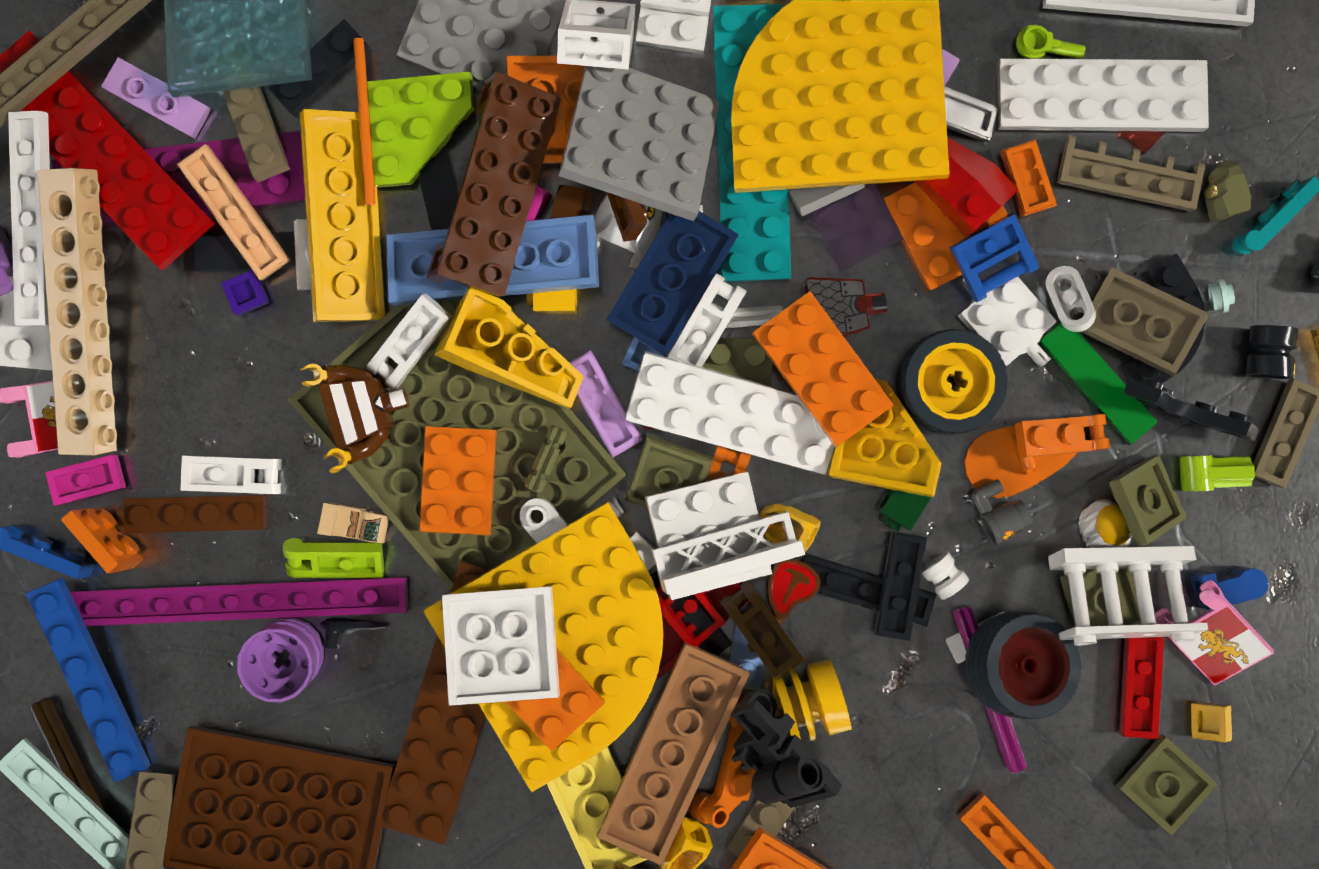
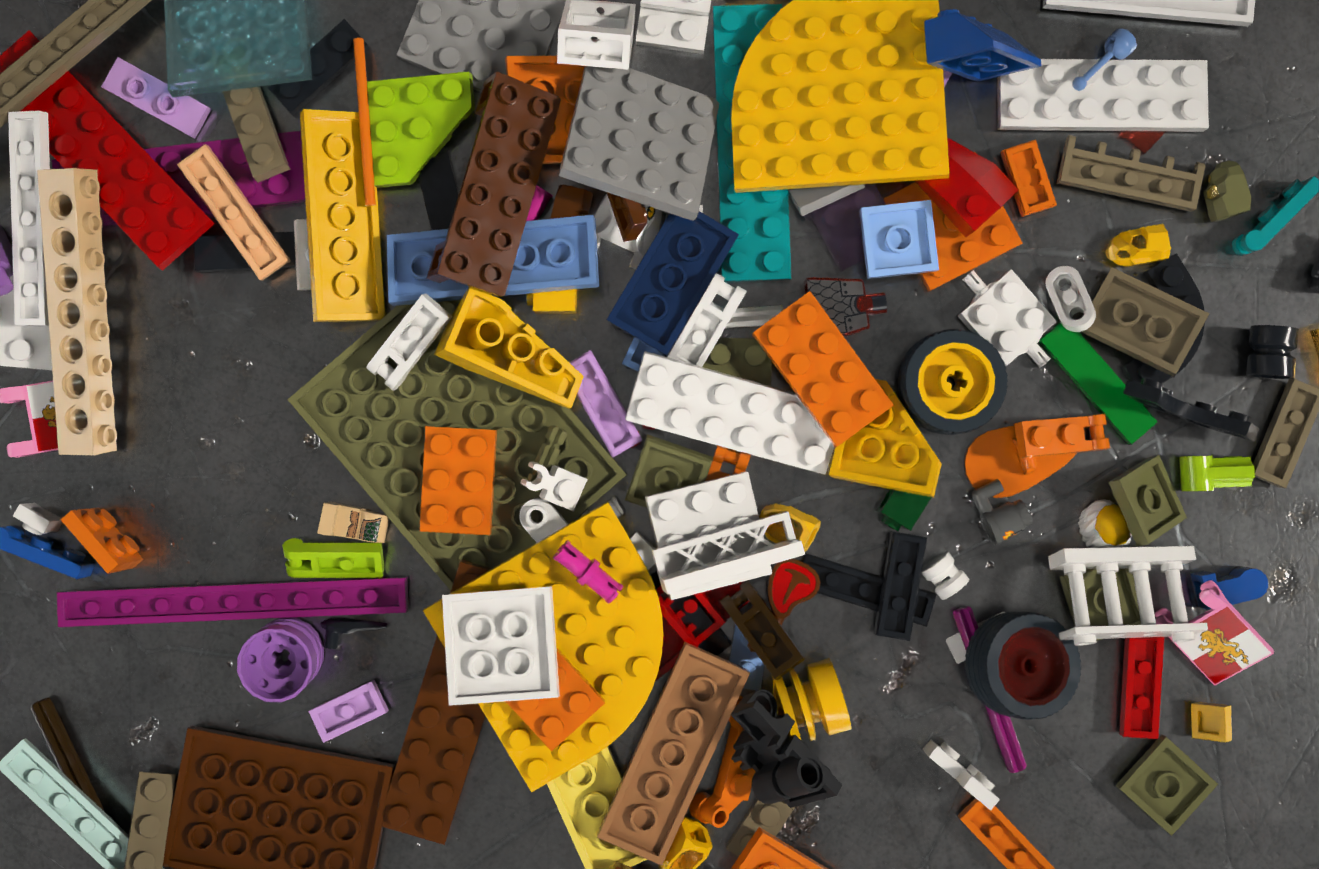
(37, 519): none -> white plate
(85, 480): dark pink plate -> none
(88, 679): blue plate -> none
(195, 513): reddish brown plate -> none
(229, 474): white plate -> none
(245, 293): dark purple plate -> none
(348, 711): none -> lavender plate
(355, 410): reddish brown torso -> none
(557, 486): none -> white plate
(588, 572): none -> dark pink pin
(899, 239): none -> light blue plate
(969, 115): tile -> none
(969, 778): none -> white plate
(974, 48): none -> blue slope
(990, 247): blue plate -> none
(1036, 41): lime plate -> none
(1117, 46): none -> medium blue hinge
(1139, 246): none -> yellow rock
(1221, 295): light aqua plate -> none

